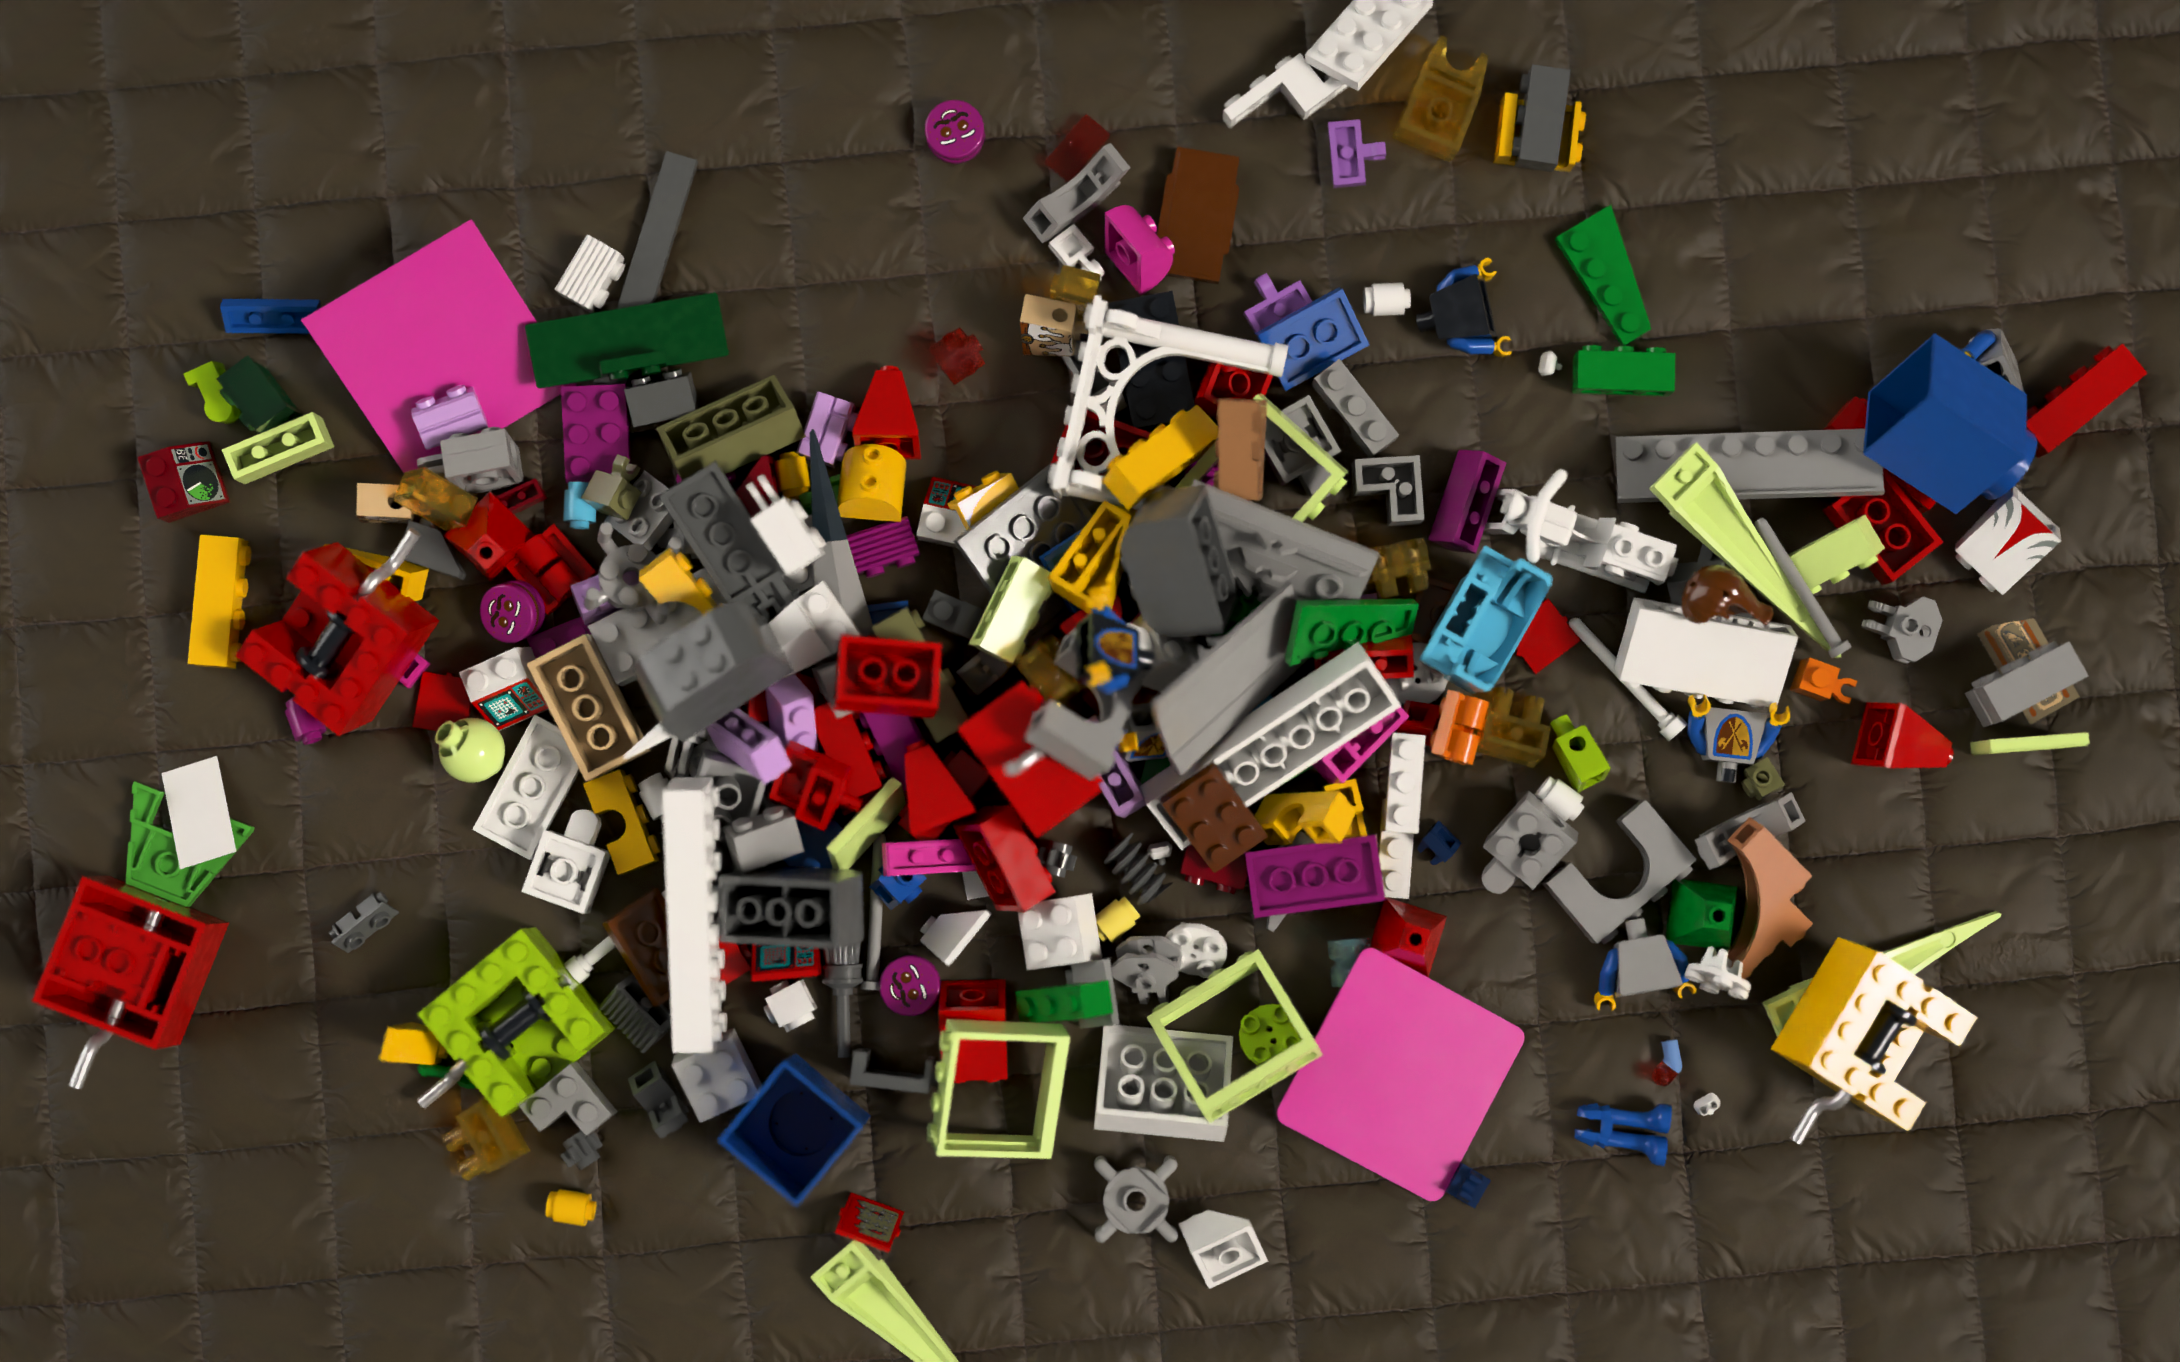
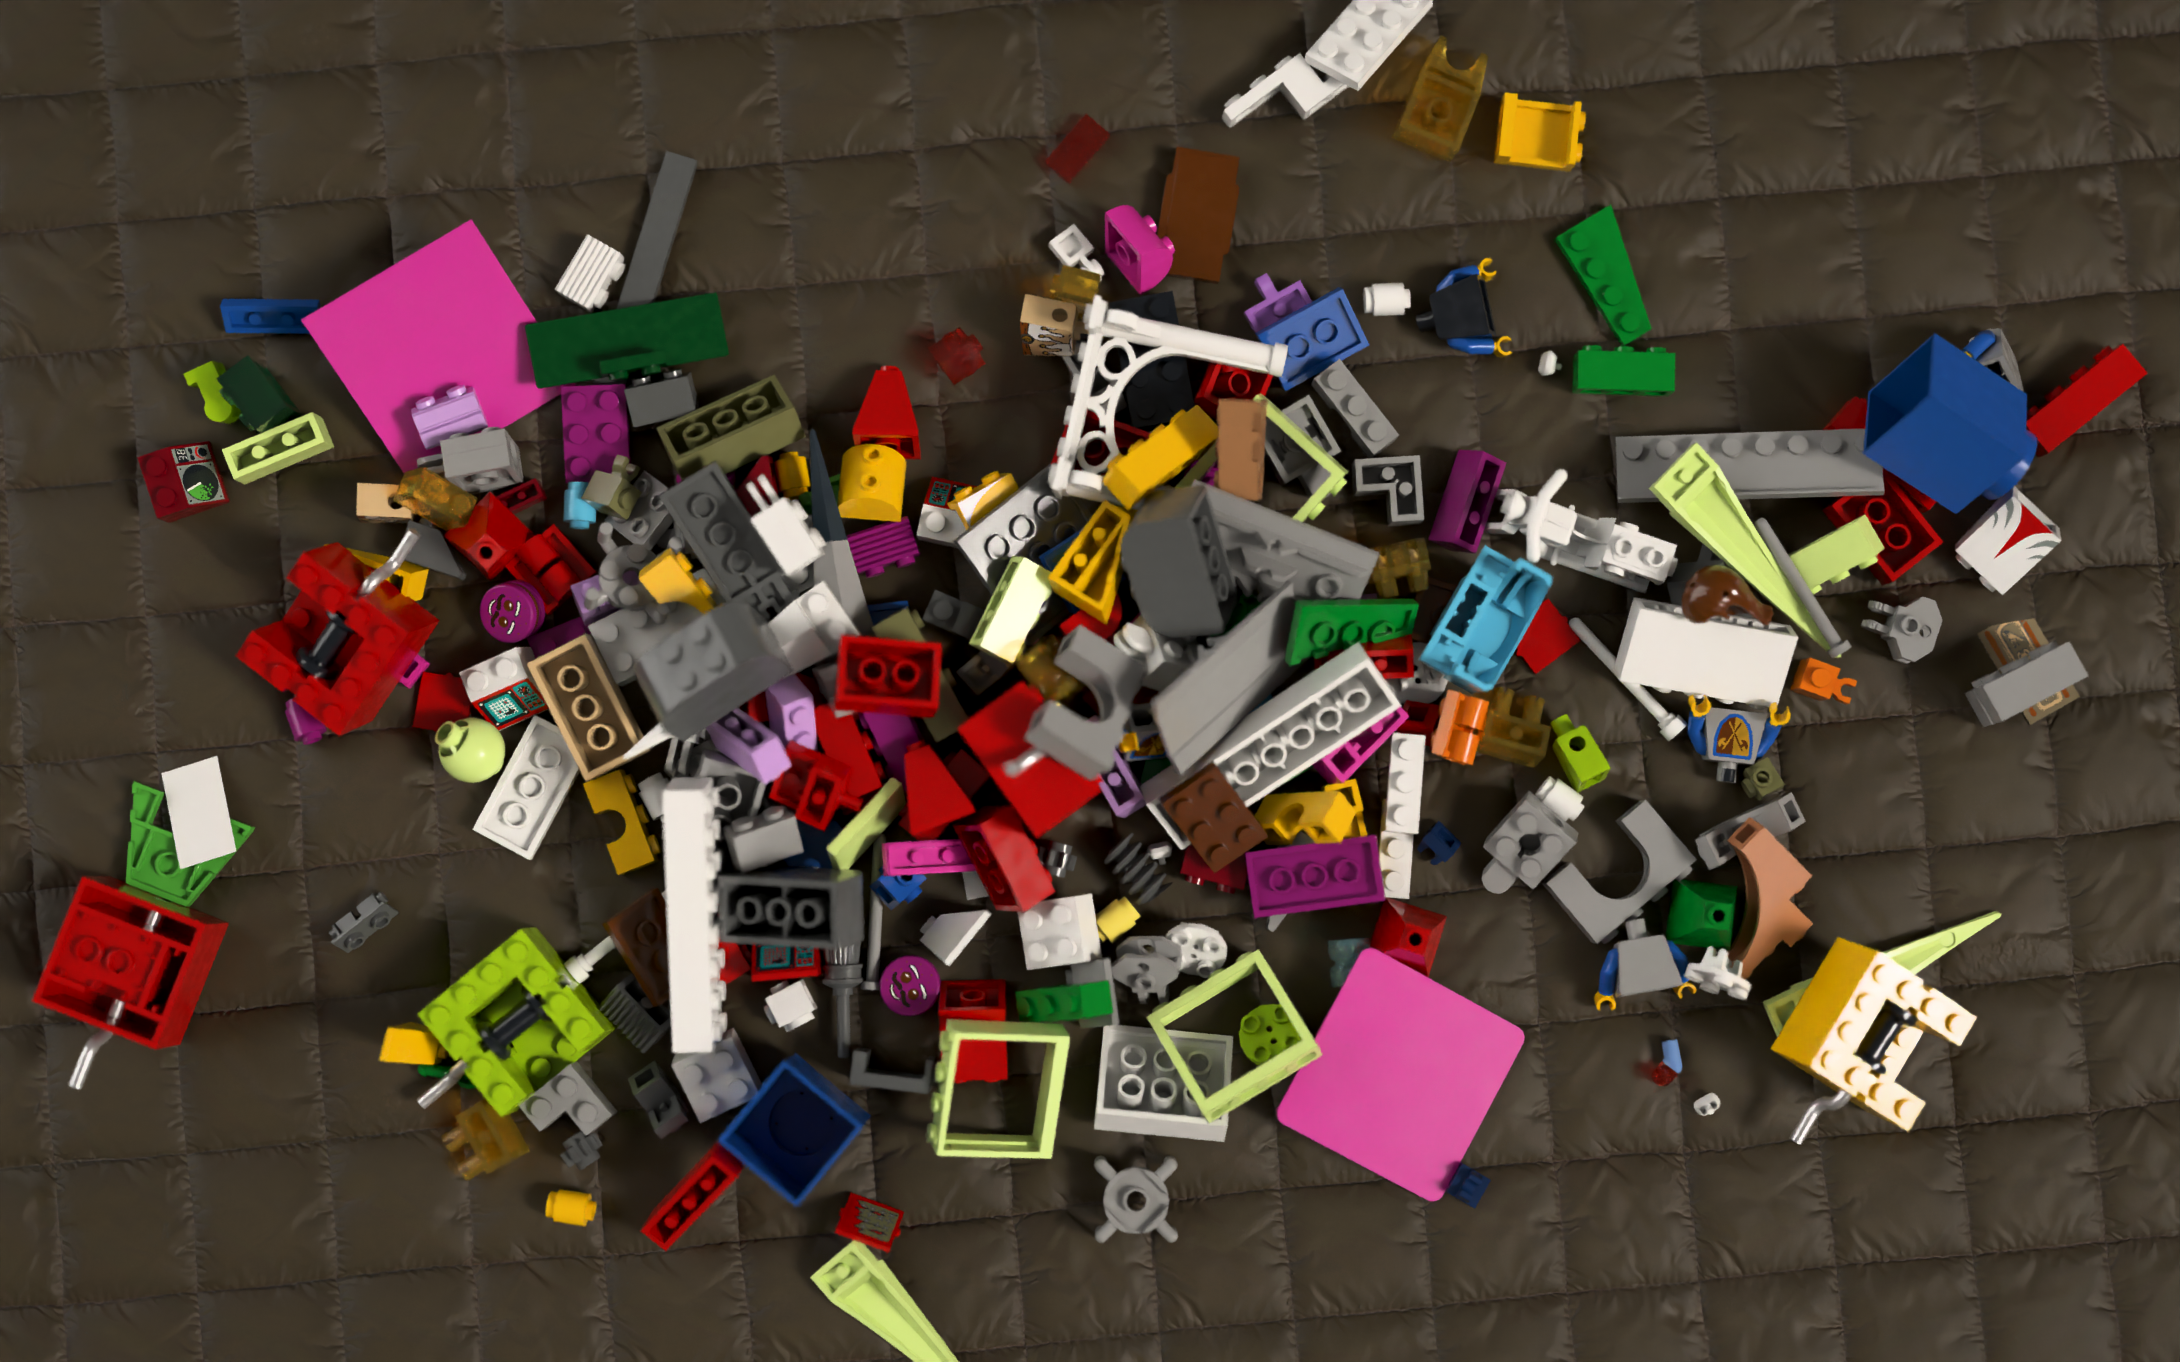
(218, 601): yellow brick -> none
(569, 866): white brick -> none
(692, 1195): none -> red brick
(831, 421): lavender brick -> none
(954, 131): magenta head -> none
(1078, 196): light grey arch -> none
(1108, 647): torso -> none
(1222, 1245): white slope -> none
(1349, 153): medium lavender plate -> none
(1541, 117): dark grey brick -> none
(1655, 1120): blue piece -> none
(1899, 738): red slope -> none
(2029, 743): yellowish green tile -> none

